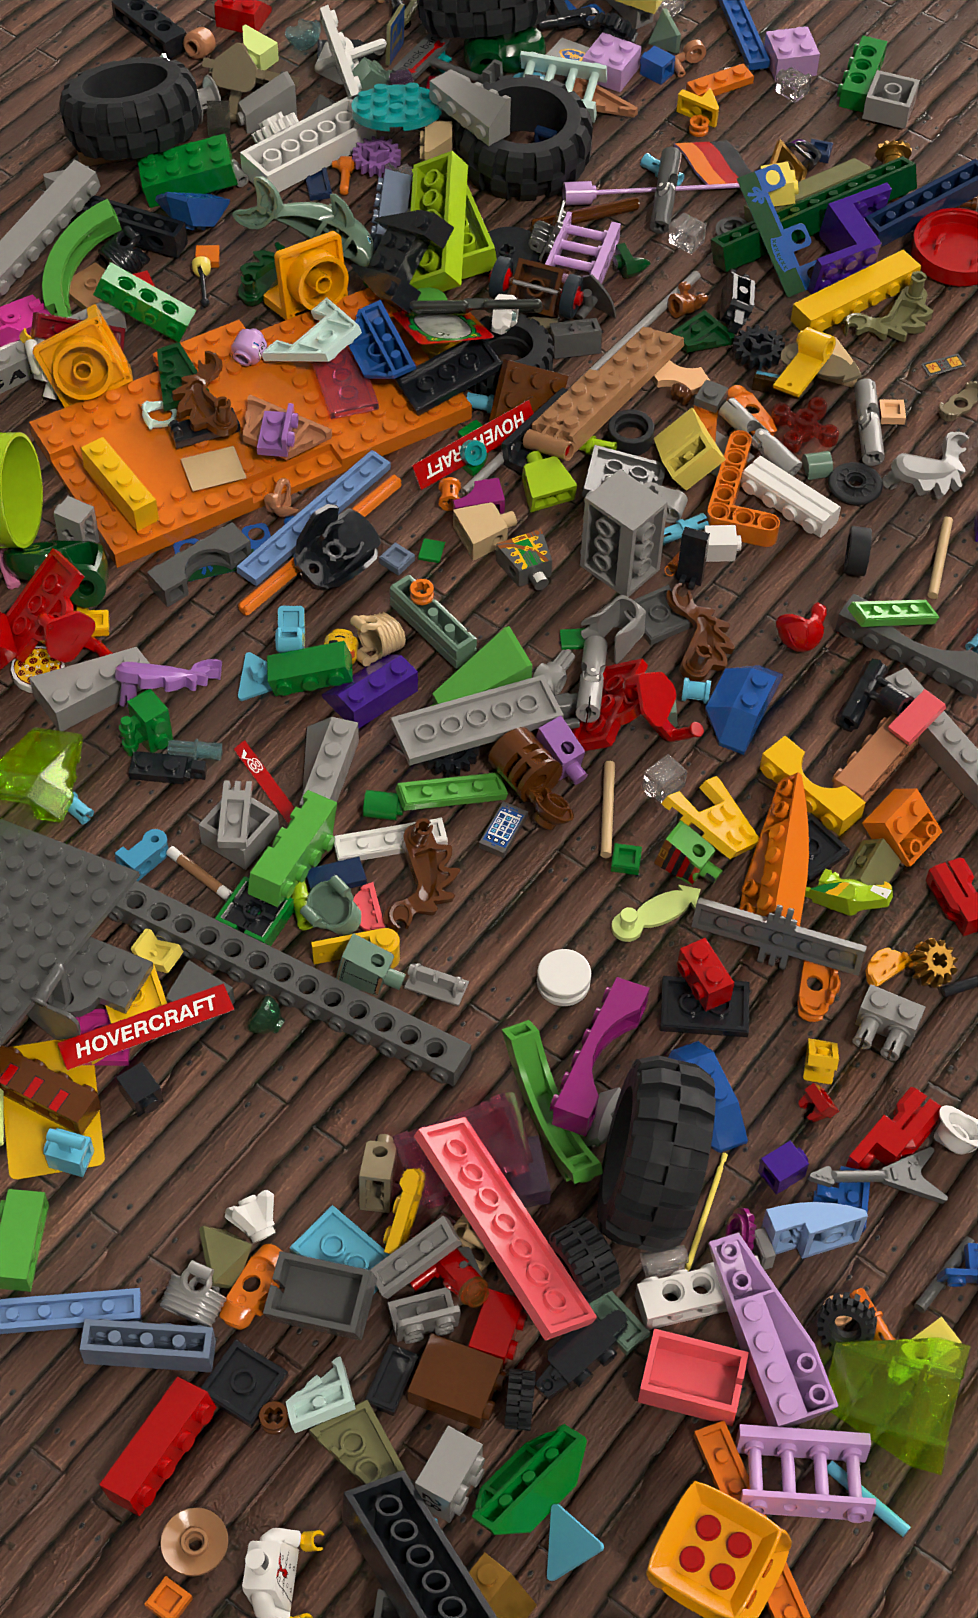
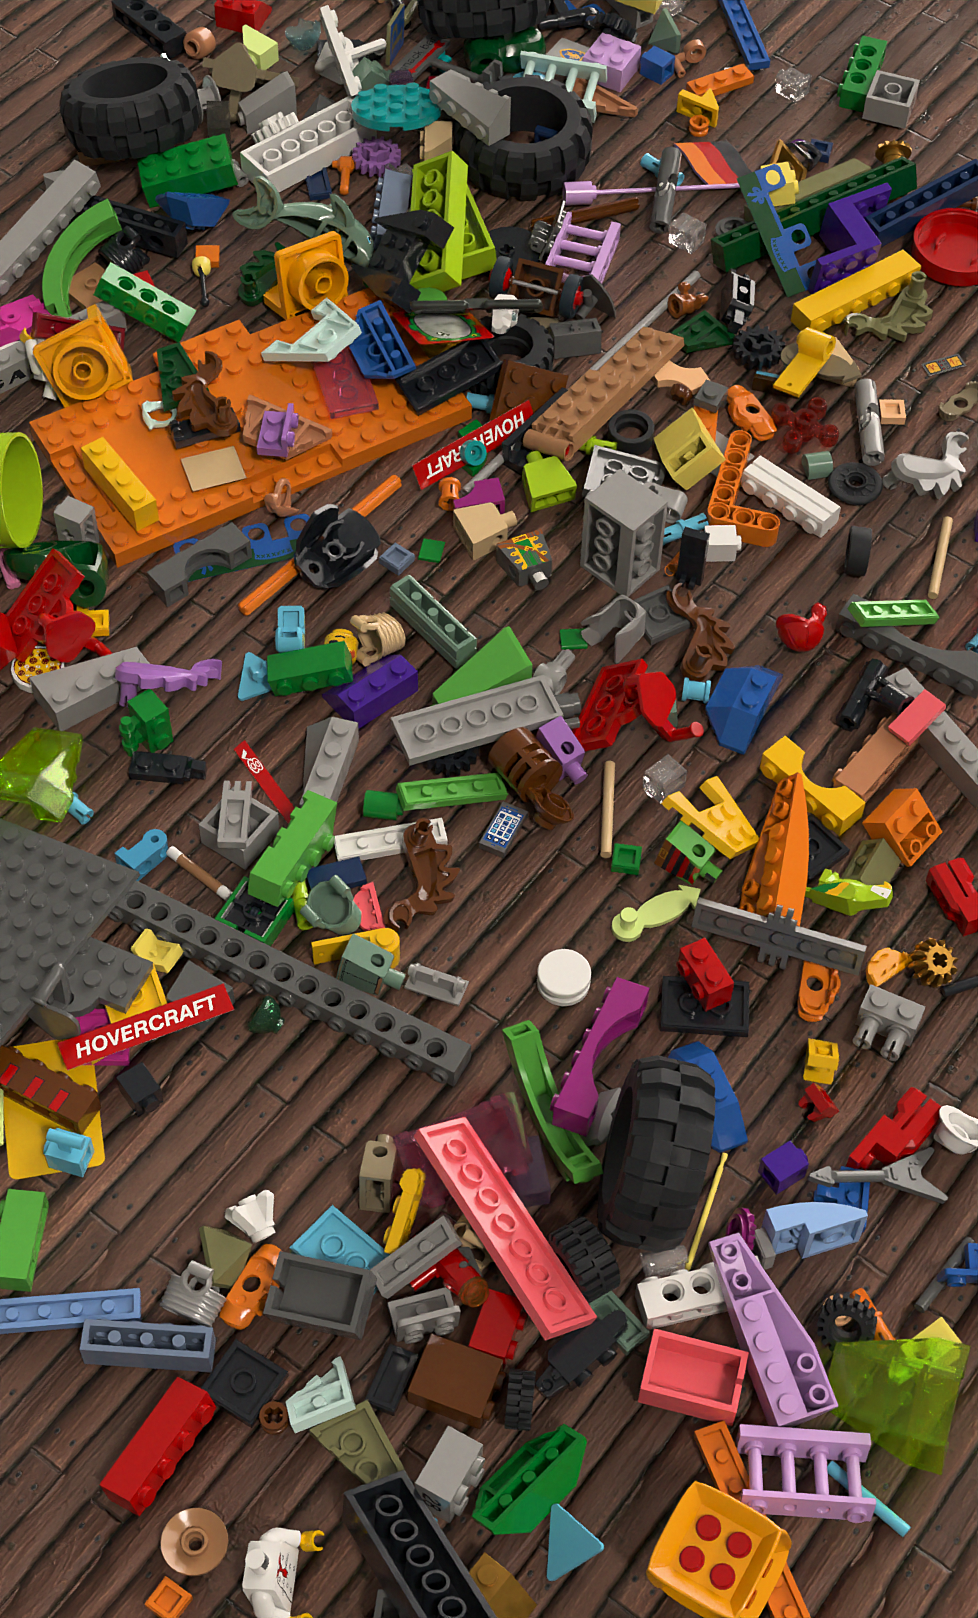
(196, 749): clear light blue axle -> none
(248, 347): lavender head -> none
(340, 493): medium blue plate -> none
(417, 597): orange bush -> none
(591, 679): light grey piece -> none
(626, 263): dark green plate -> none
(762, 440): light grey piece -> none
(792, 49): lavender brick -> none

